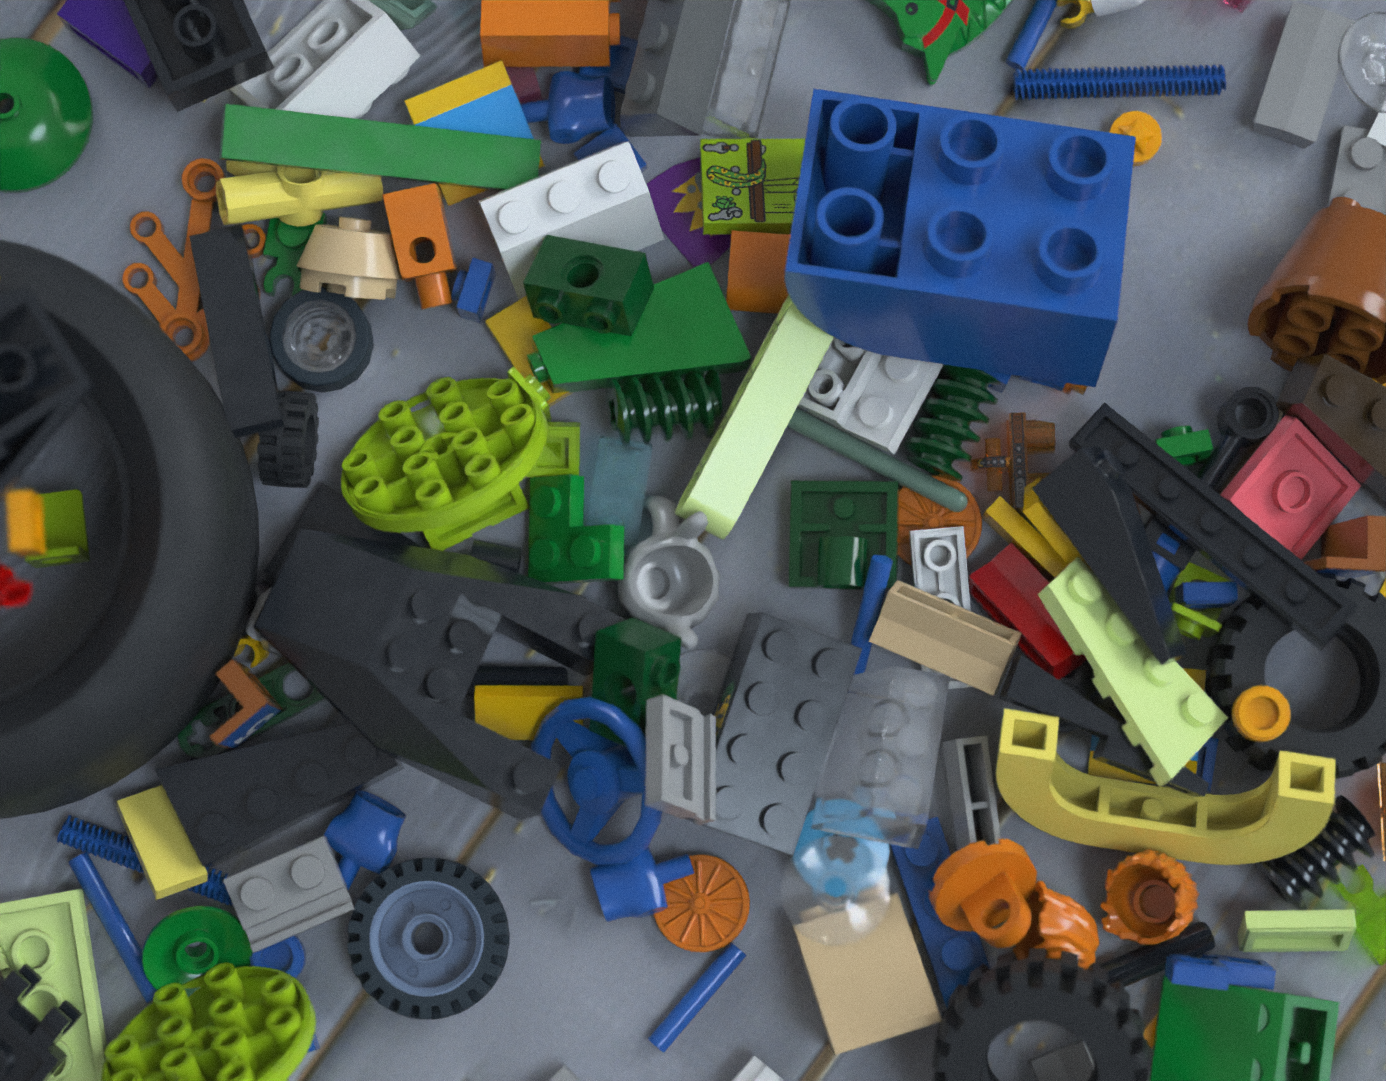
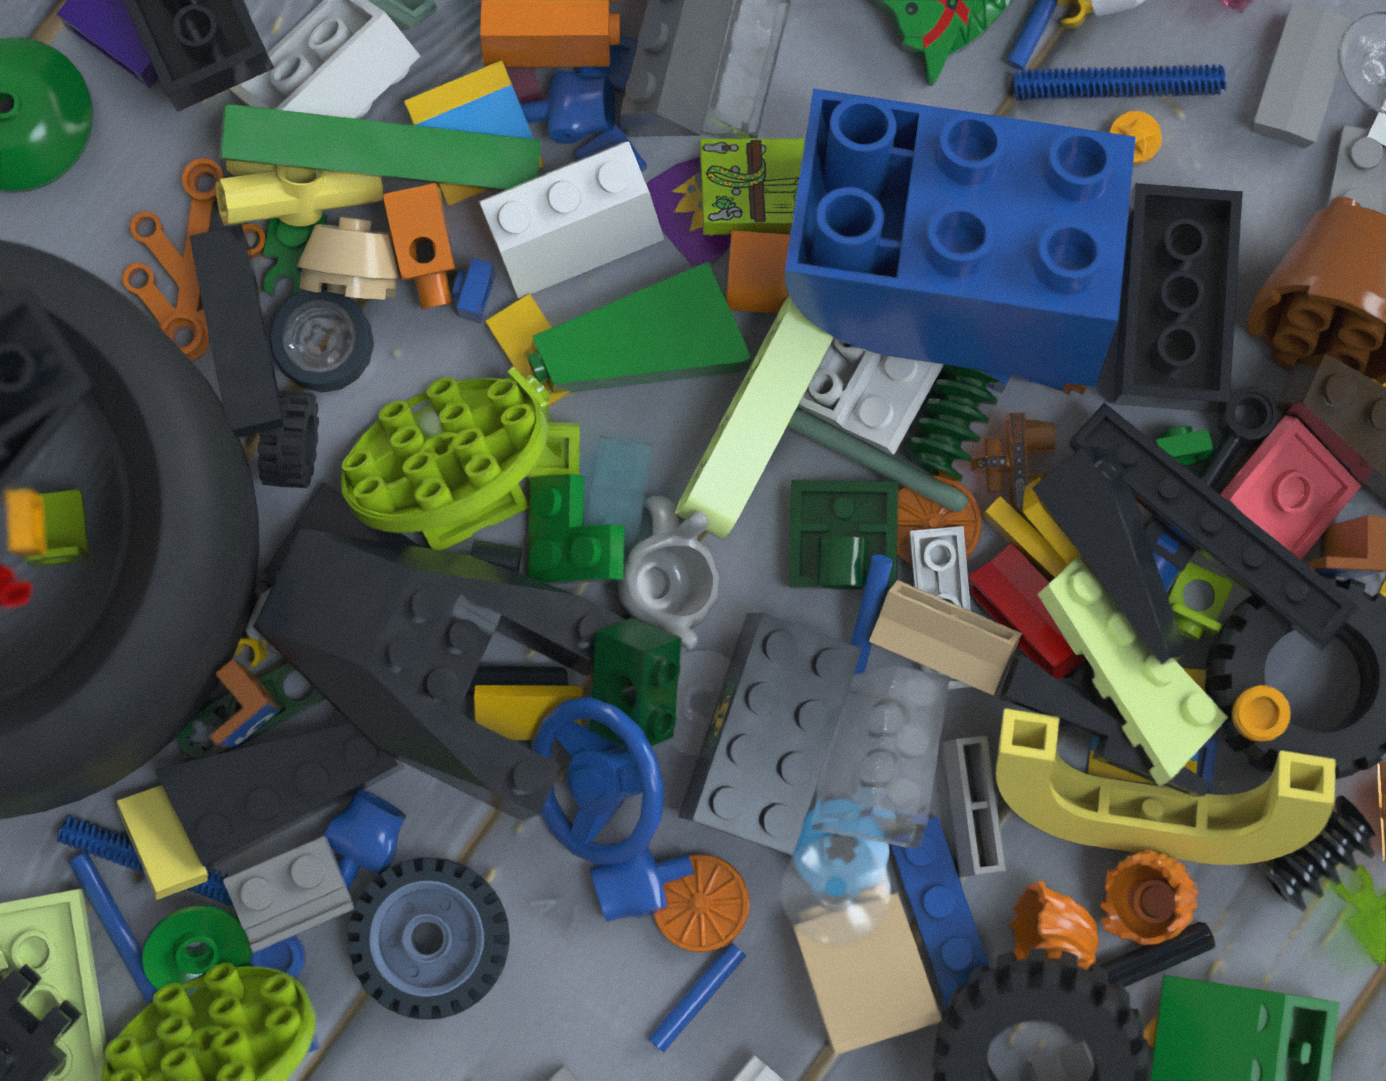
(588, 285): dark green brick -> none
(664, 405): dark green piece -> none
(680, 760): light grey plate -> none
(985, 887): orange tile -> none
(1178, 298): none -> black brick
(1206, 594): blue tile -> none
(1218, 971): blue tile -> none
(1296, 930): yellowish green tile -> none

